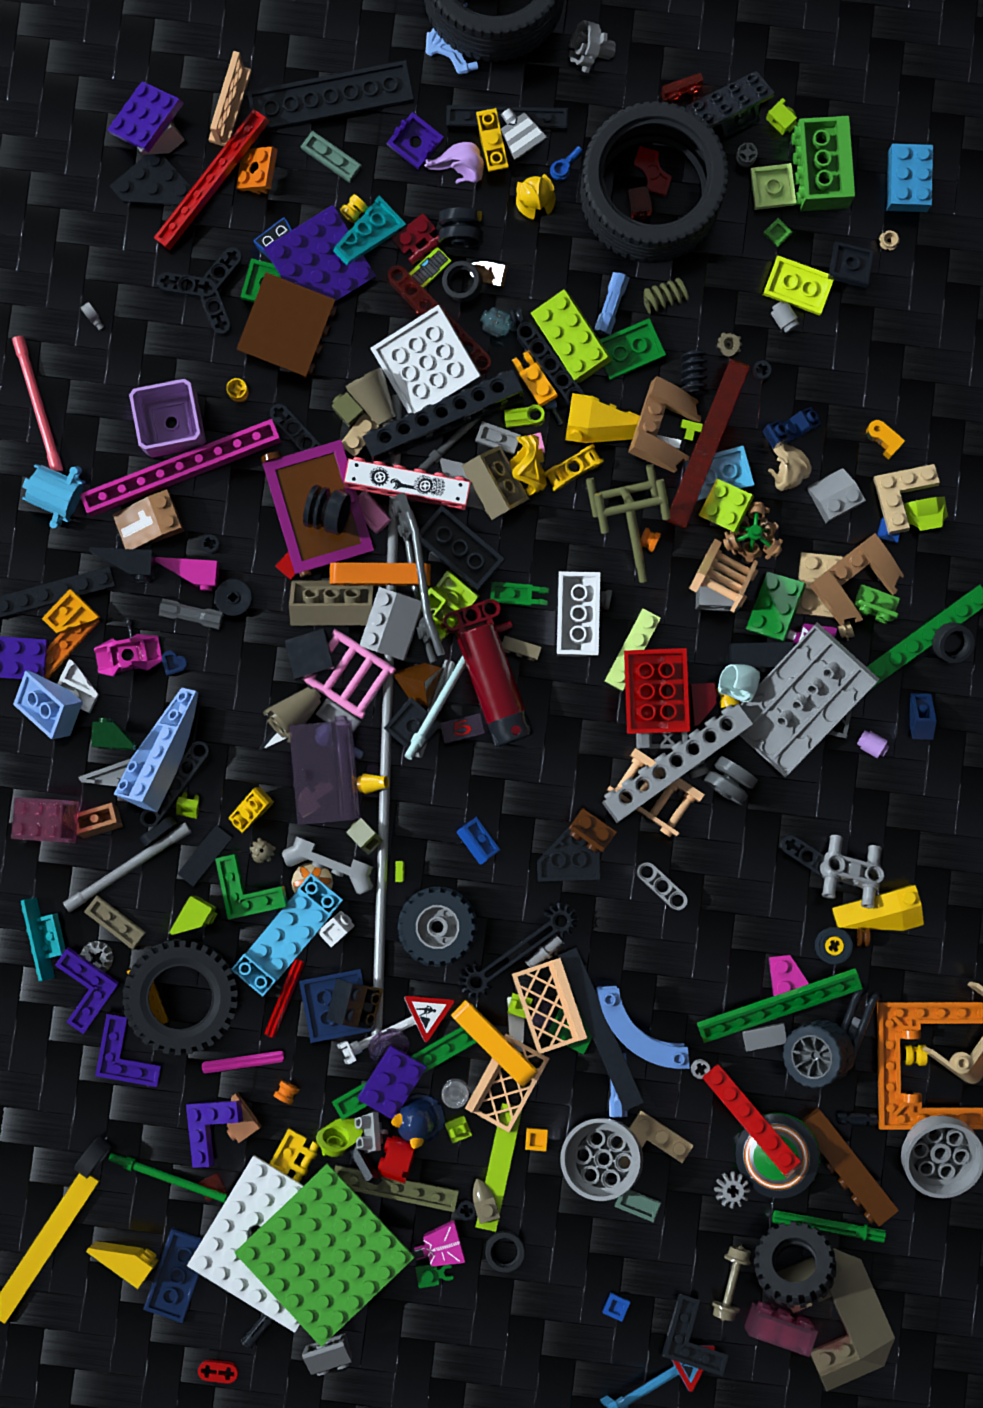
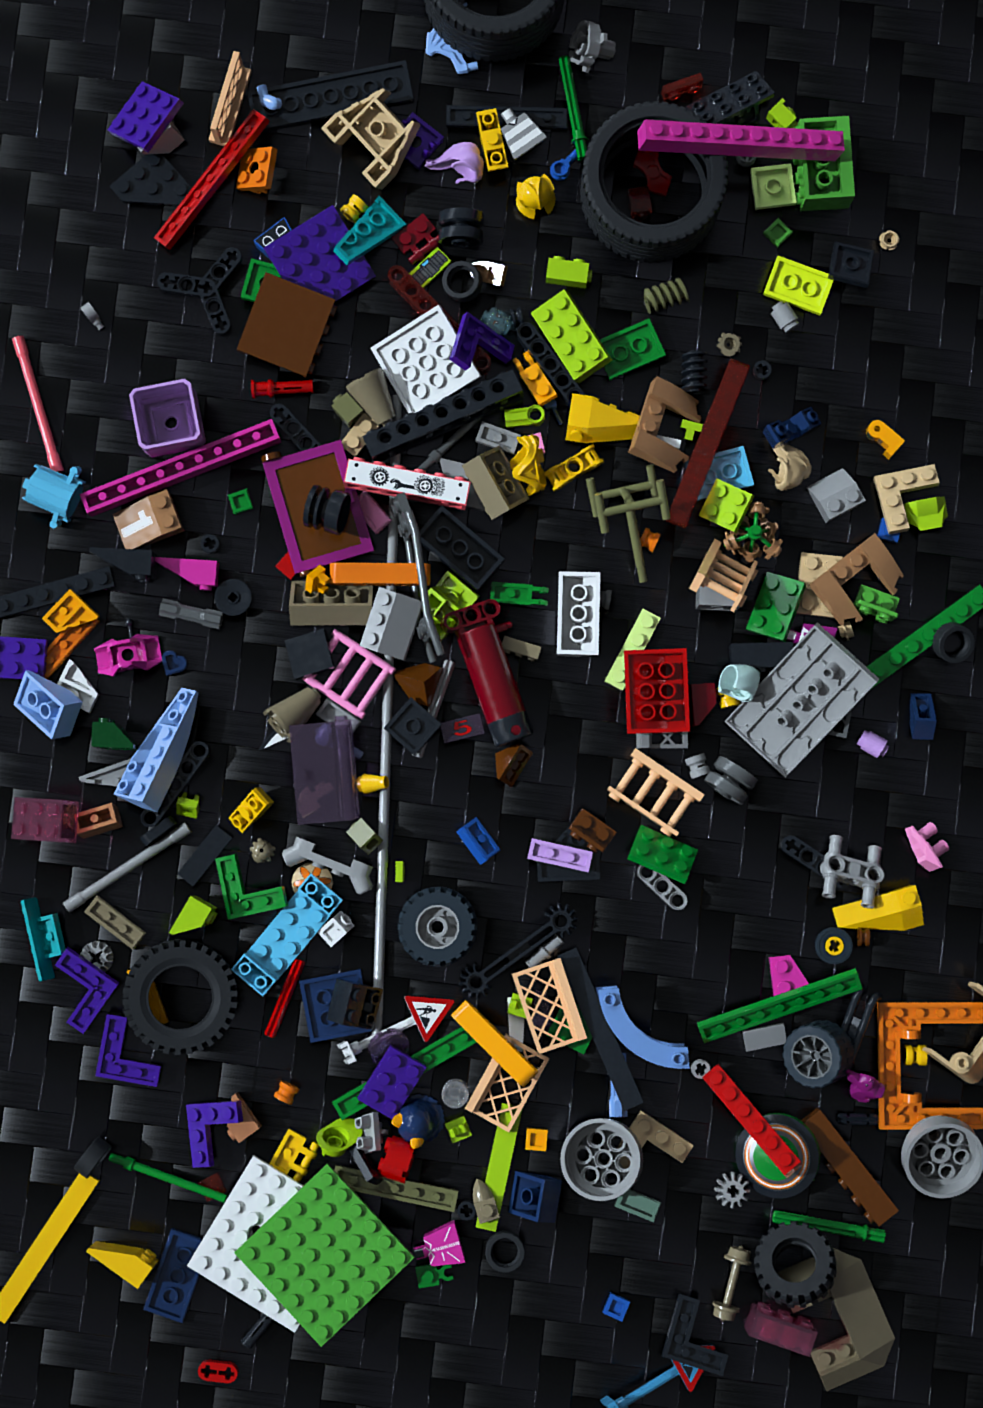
(236, 386): yellow wheel -> none
(240, 501): none -> green tile
(243, 1062): dark pink axle -> none
(267, 100): none -> light blue arm
(271, 388): none -> red pin
(317, 580): none -> light orange tile
(331, 156): sand green tile -> none
(332, 1354): light grey slope -> none
(378, 131): none -> tan wedge
(418, 738): light aqua bar -> none
(475, 332): none -> dark purple plate
(511, 763): none -> reddish brown slope
(535, 1197): none -> dark blue slope
(560, 855): none -> lavender plate
(567, 272): none -> lime brick
(579, 138): none -> green axle
(615, 291): medium blue axle -> none
(662, 854): none -> green plate
(739, 723): light grey brick -> none
(740, 140): none -> dark pink brick
(864, 1086): none -> magenta animal
(909, 177): dark azure brick -> none
(925, 854): none -> bright pink connector

